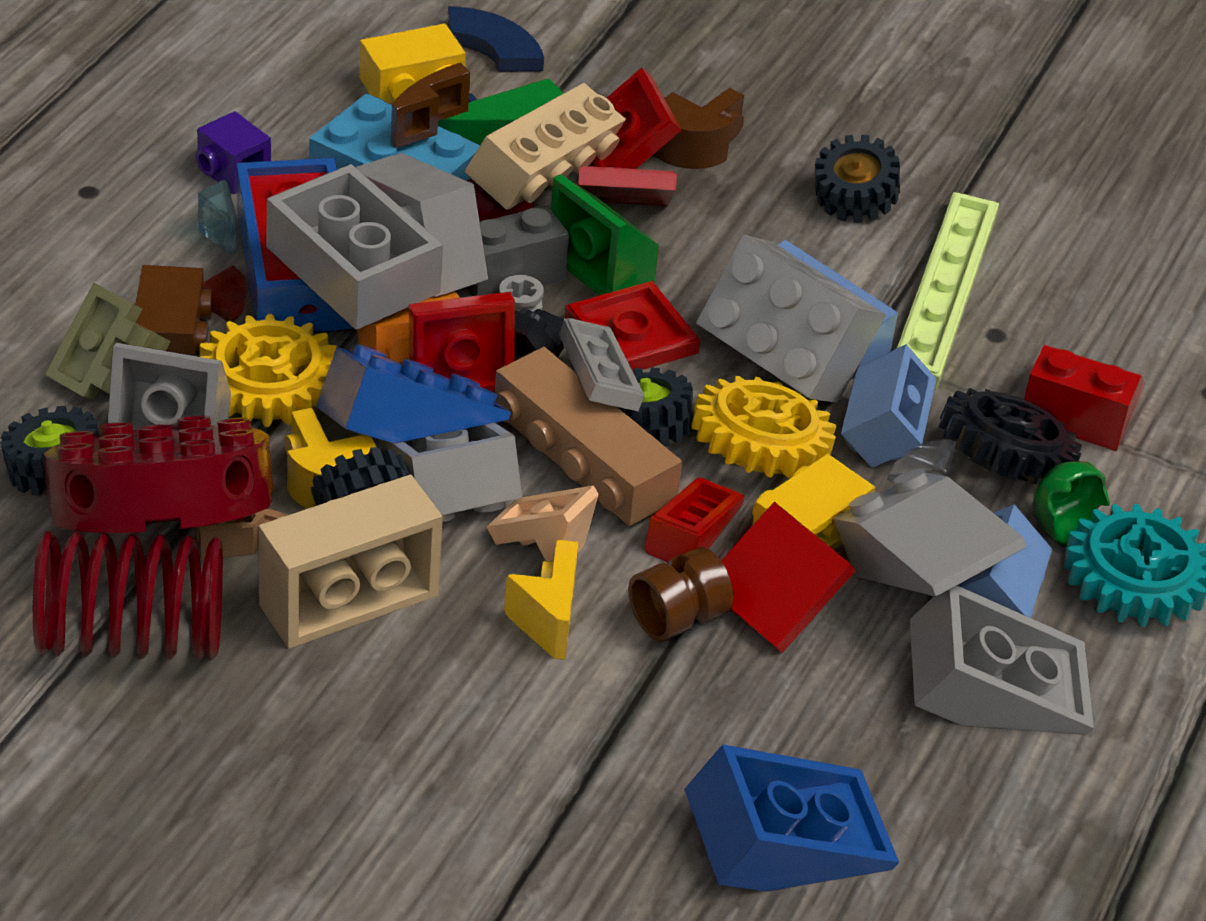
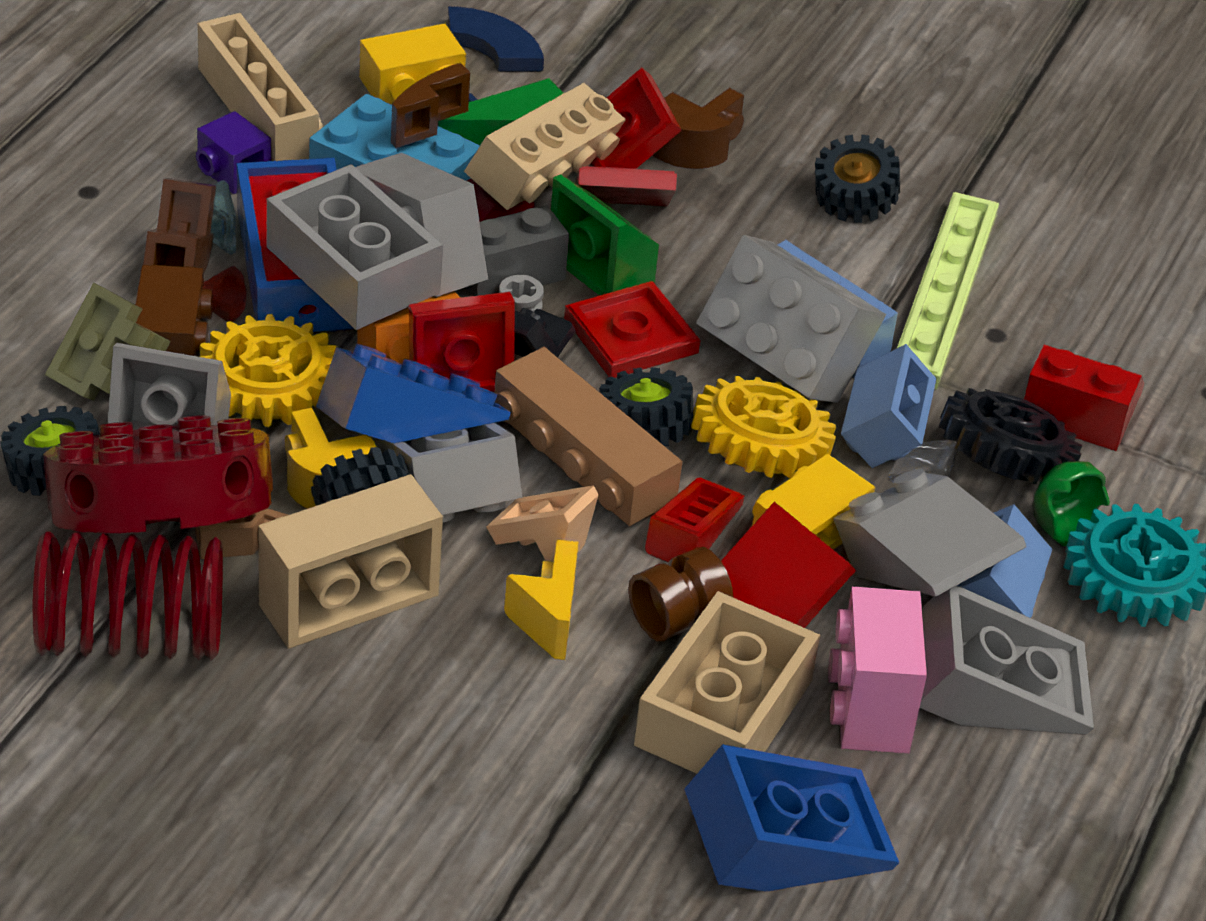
(182, 226): none -> reddish brown brick
(256, 85): none -> tan brick
(601, 364): light grey tile -> none
(726, 684): none -> tan brick
(878, 669): none -> bright pink brick

